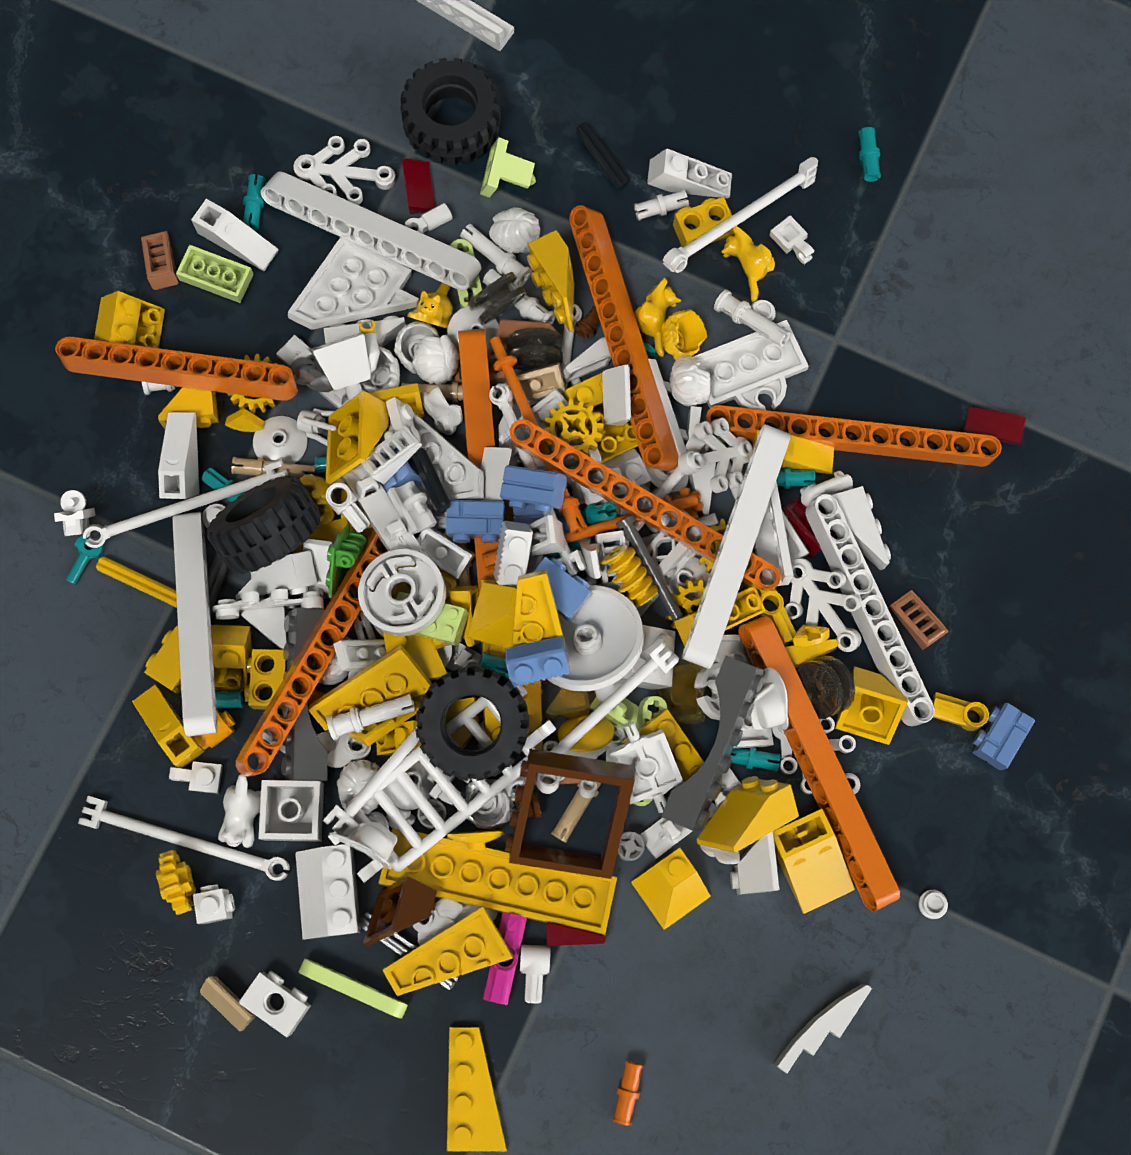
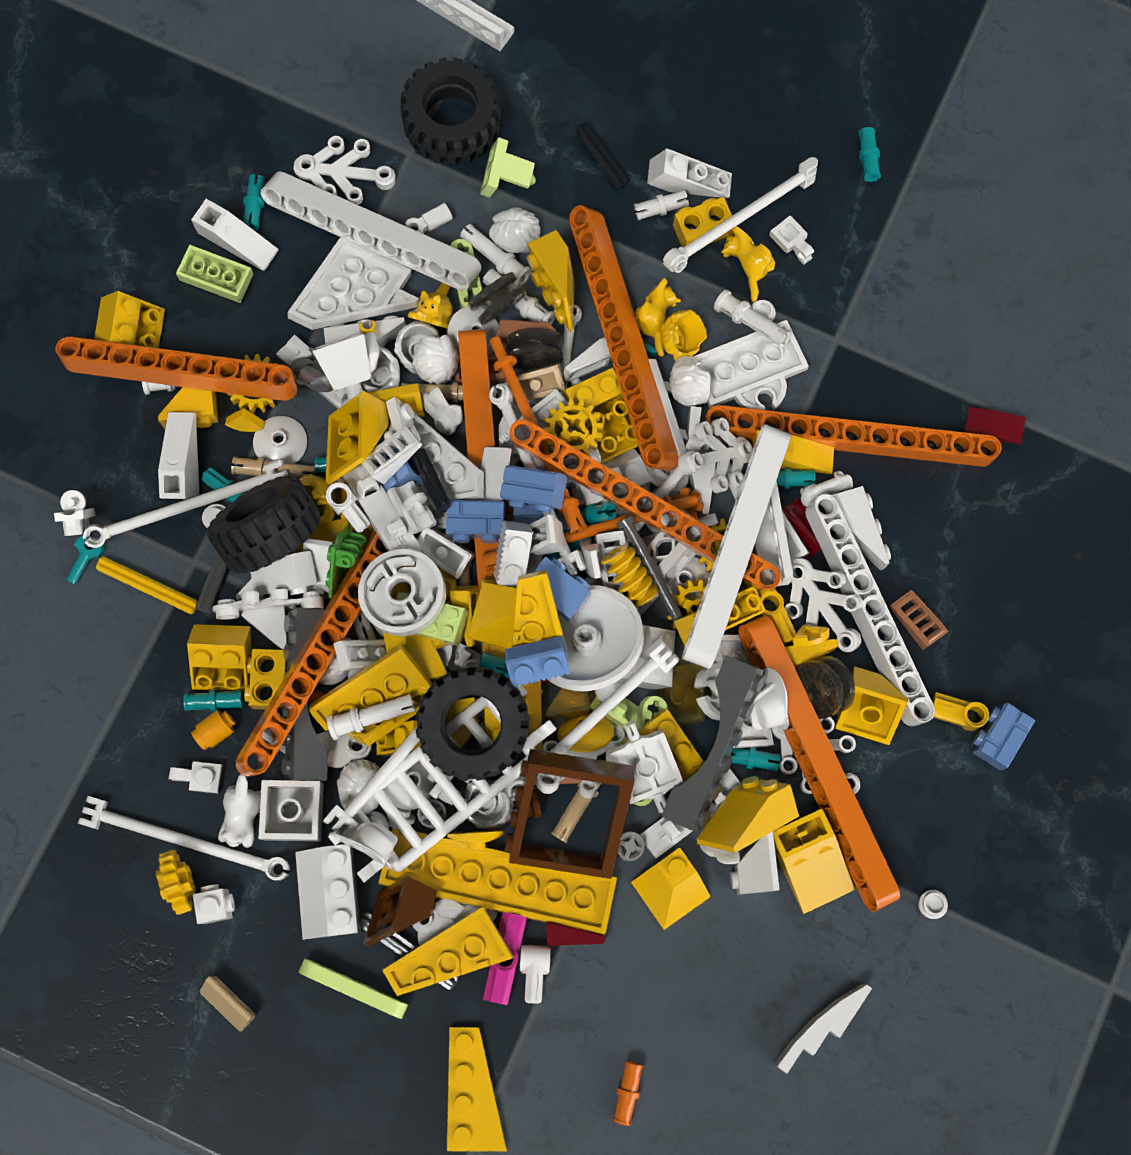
(164, 275): nougat slope -> none
(165, 665): yellow slope -> none
(167, 727): yellow slope -> none
(194, 625): white beam -> none
(258, 1002): white brick -> none
(314, 423): white plant -> none
(418, 186): dark red slope -> none
(588, 324): reddish brown pin -> none
(616, 395): white slope -> none

